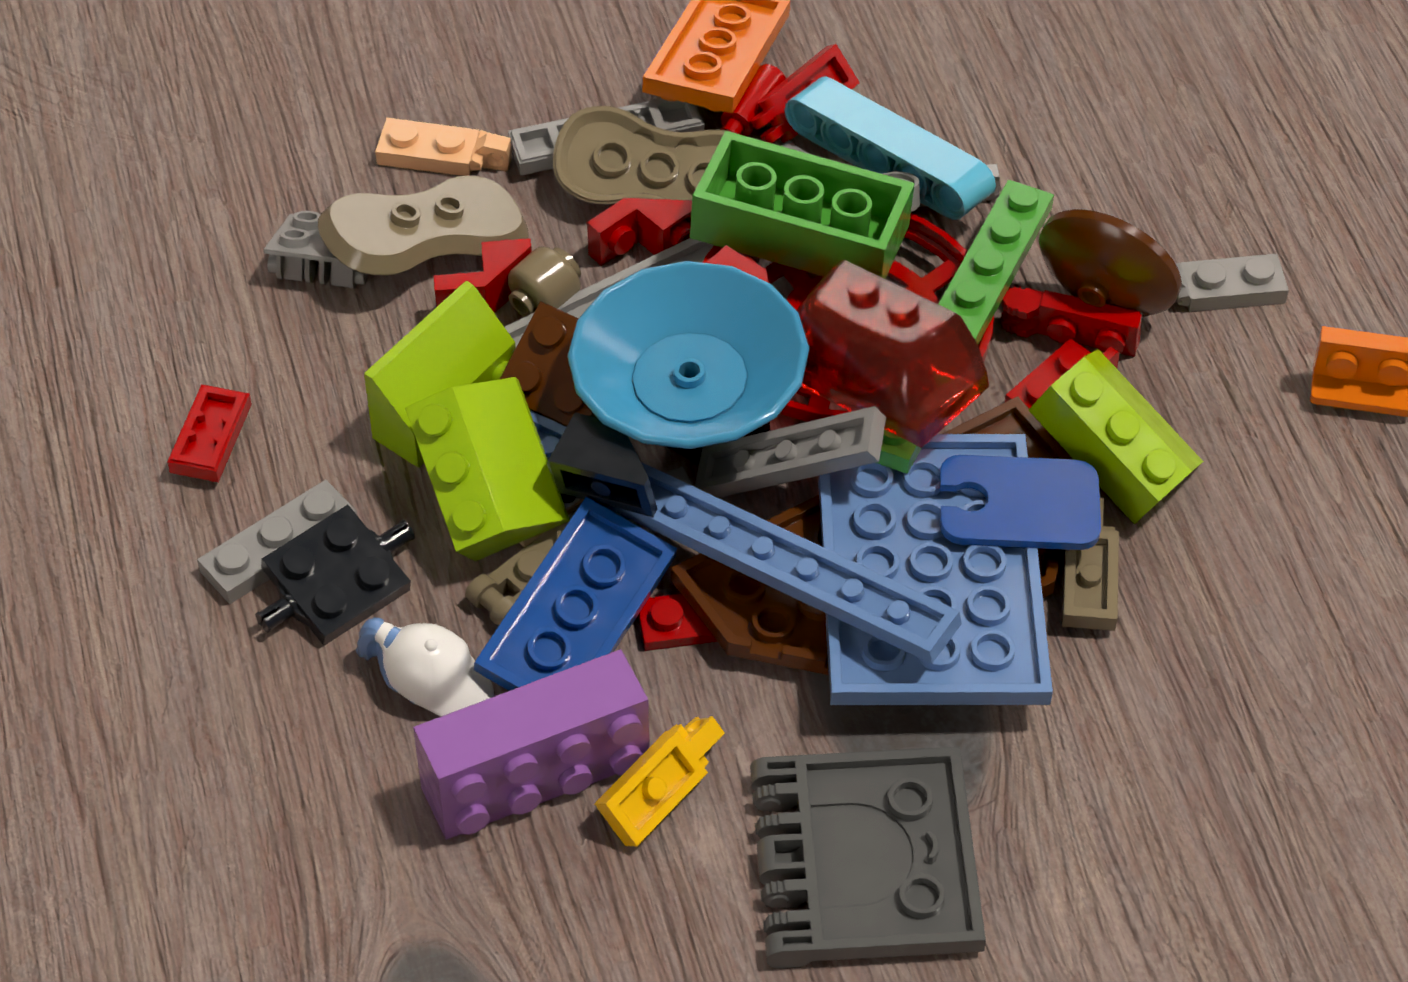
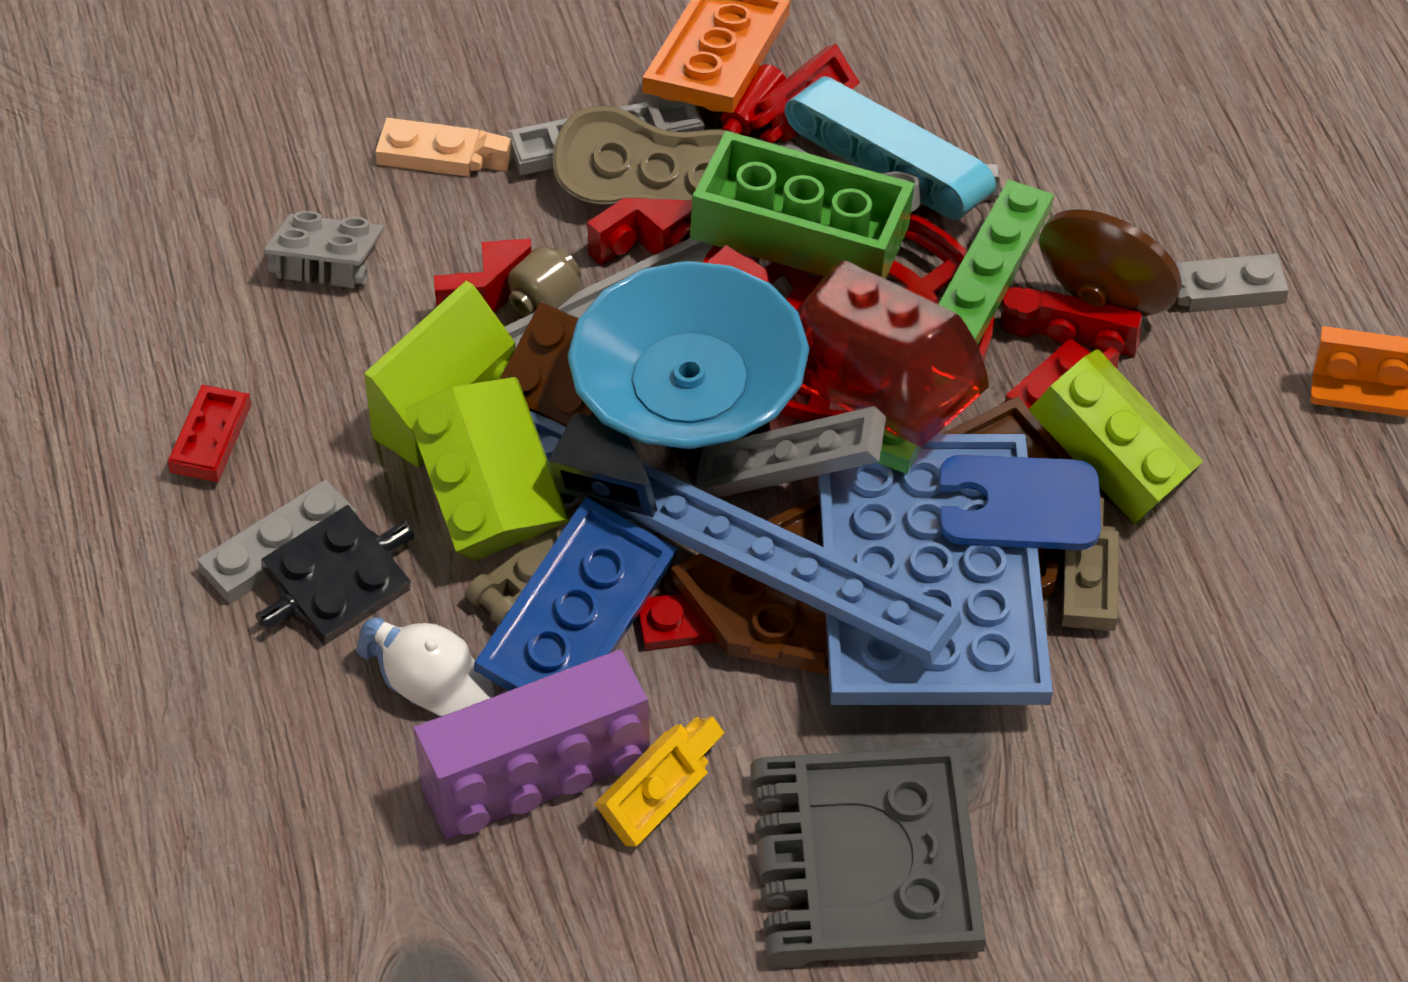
(400, 231): plate -> none

